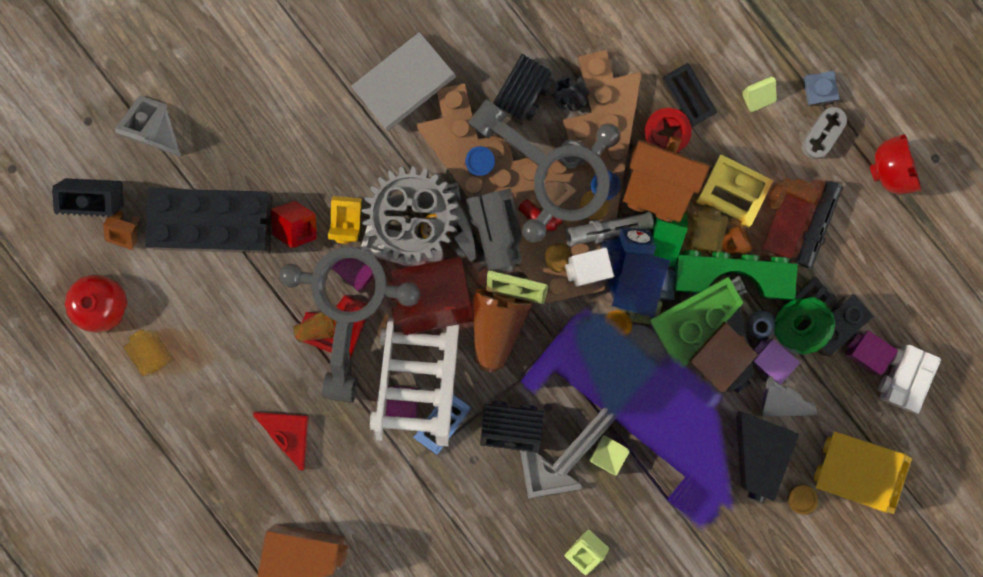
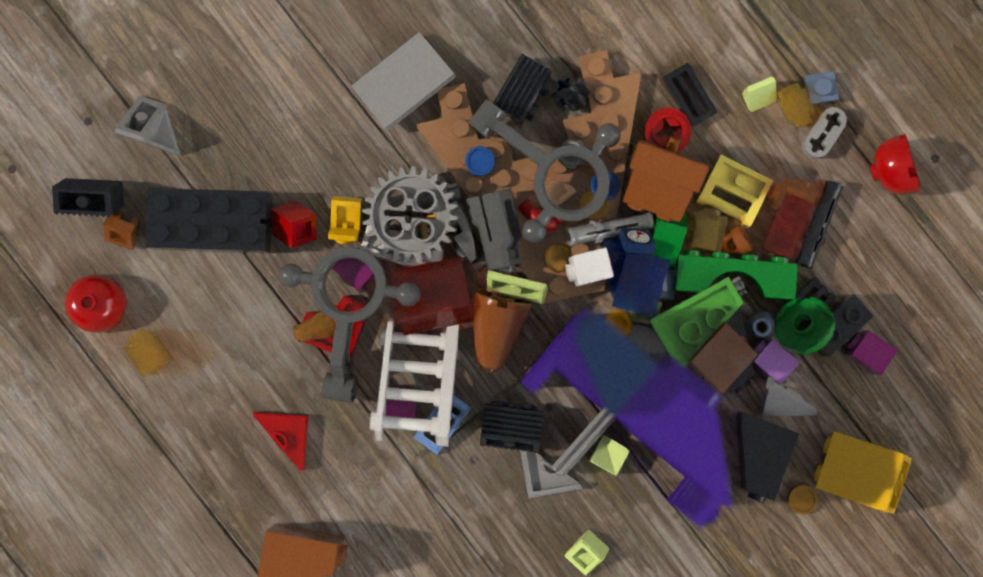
(795, 105): none -> clear yellow brick
(909, 378): white brick -> none

